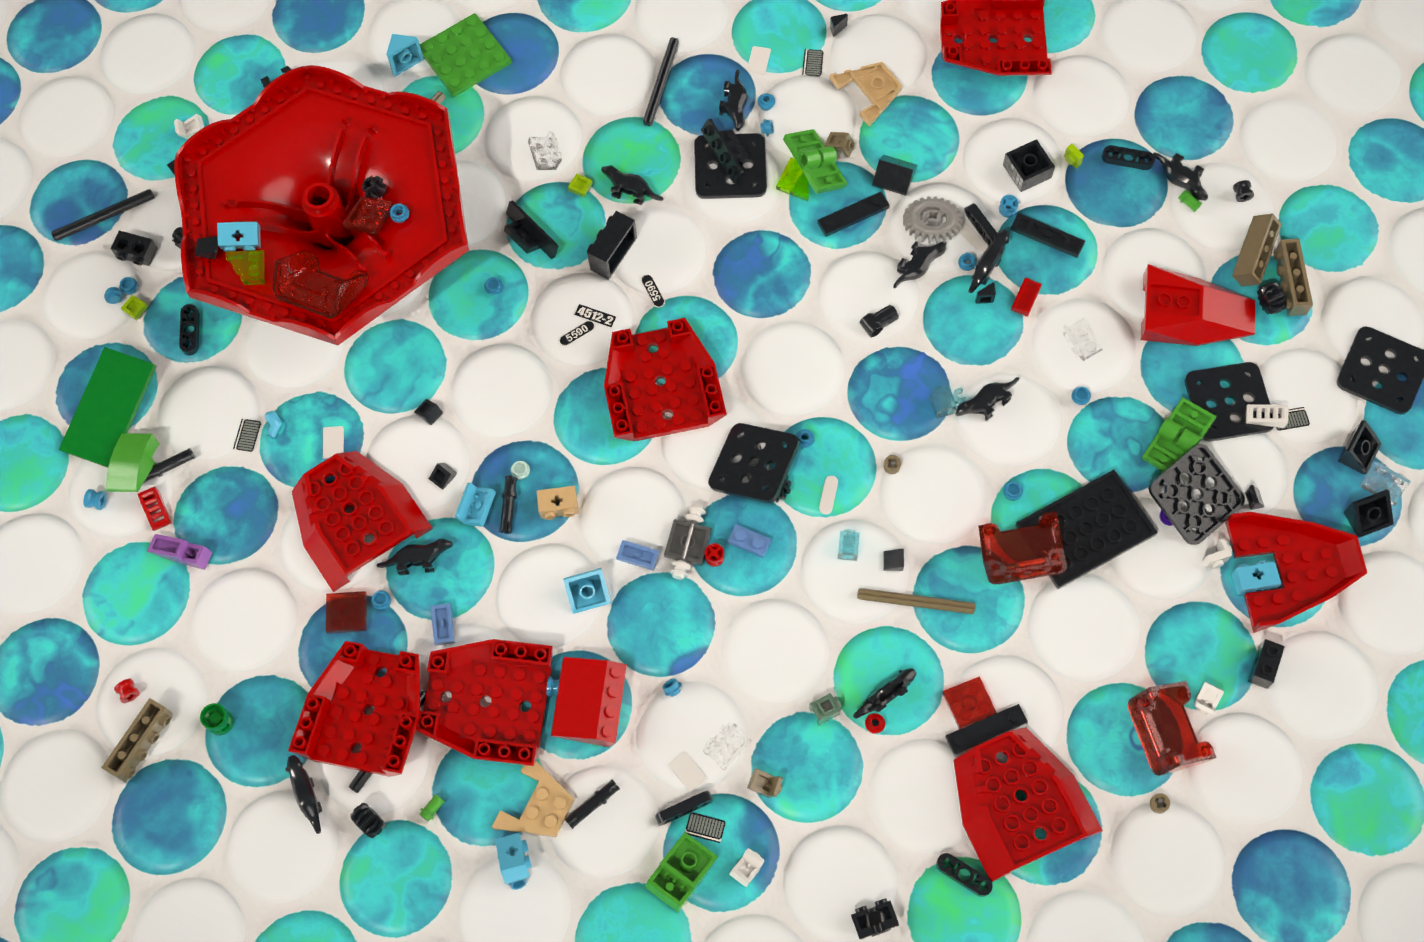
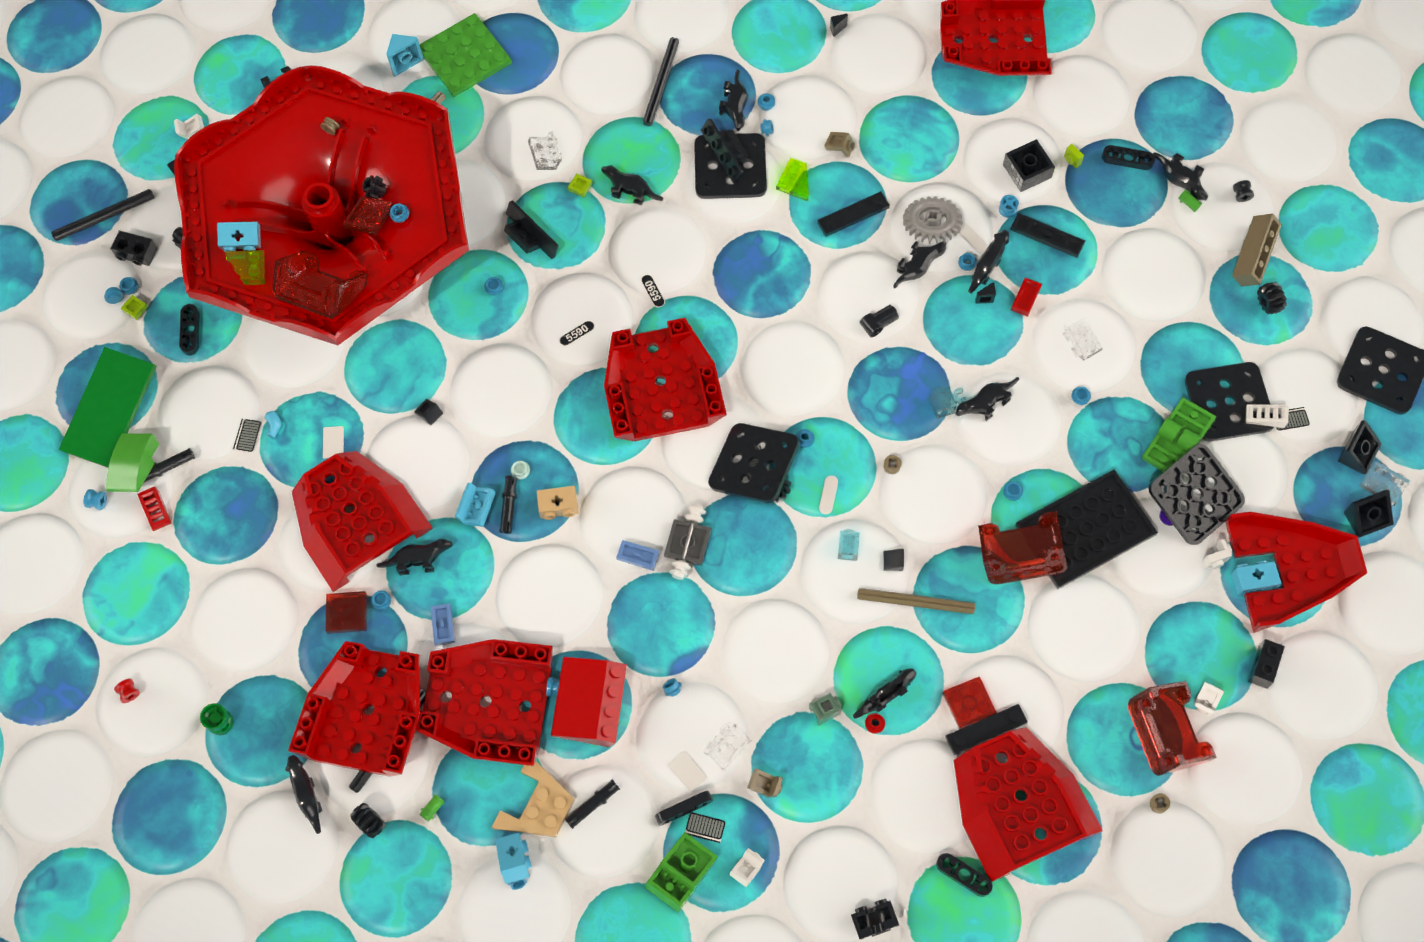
(137, 740): dark tan brick -> none
(180, 551): medium lavender slope -> none
(207, 247): black slope -> none
(329, 126): none -> dark tan bush
(442, 475): black slope -> none
(587, 590): medium azure slope -> none
(595, 315): black sticker -> none
(612, 244): black piece -> none
(714, 550): red wheel -> none
(749, 541): medium blue plate -> none
(758, 60): white sticker -> none
(812, 62): sticker -> none
(815, 160): bright green plate -> none
(877, 85): tan wing -> none
(894, 174): black slope -> none
(980, 223): black beam -> none
(1192, 310): red wedge -> none
(1254, 498): black slope -> none
(1293, 277): dark tan brick -> none

